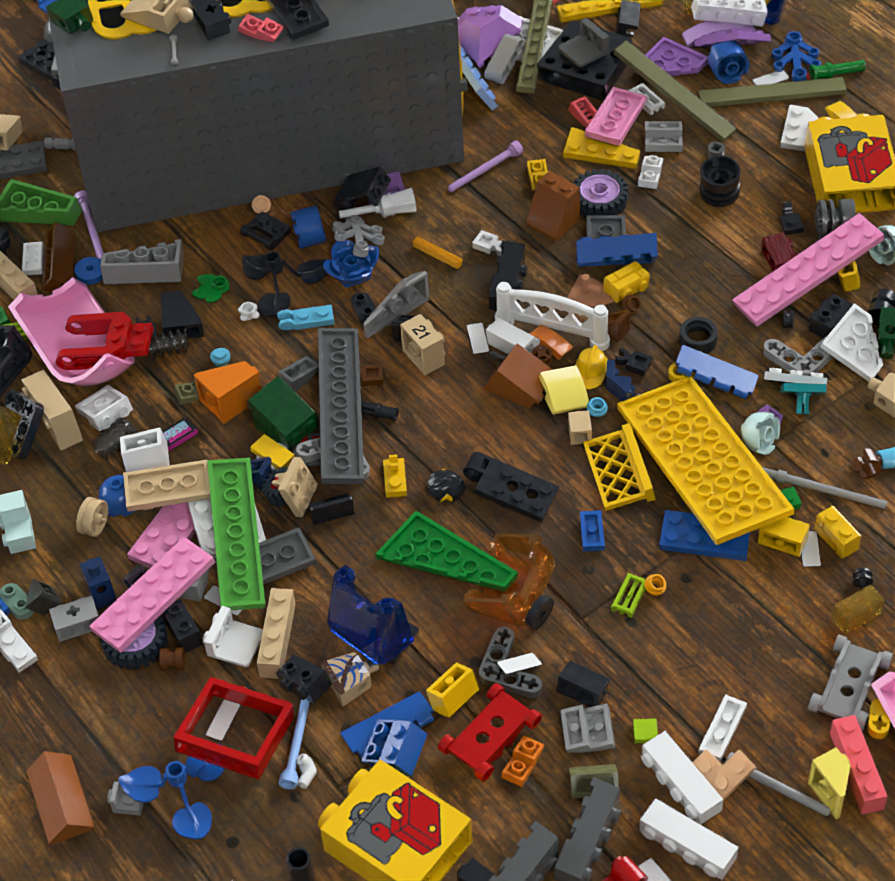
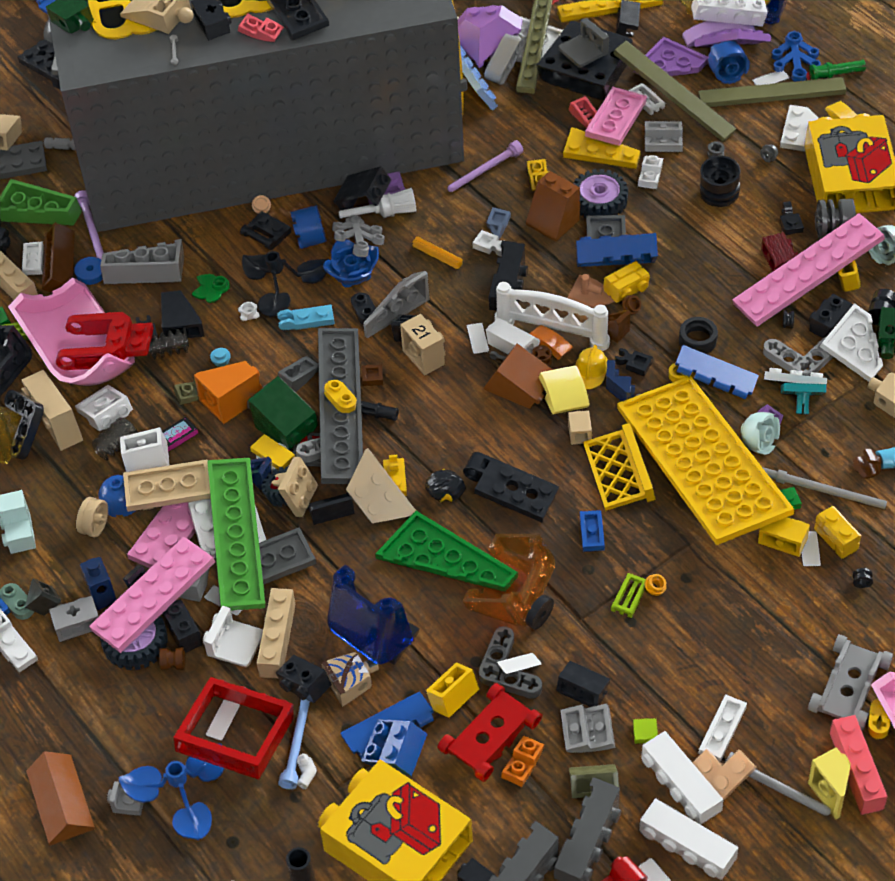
(340, 396): none -> yellow plate
(377, 492): none -> tan wing
(498, 221): none -> sand blue slope
(597, 403): medium azure plate -> none
(686, 535): blue plate -> none
(771, 150): none -> dark grey plate
(858, 609): clear yellow brick -> none

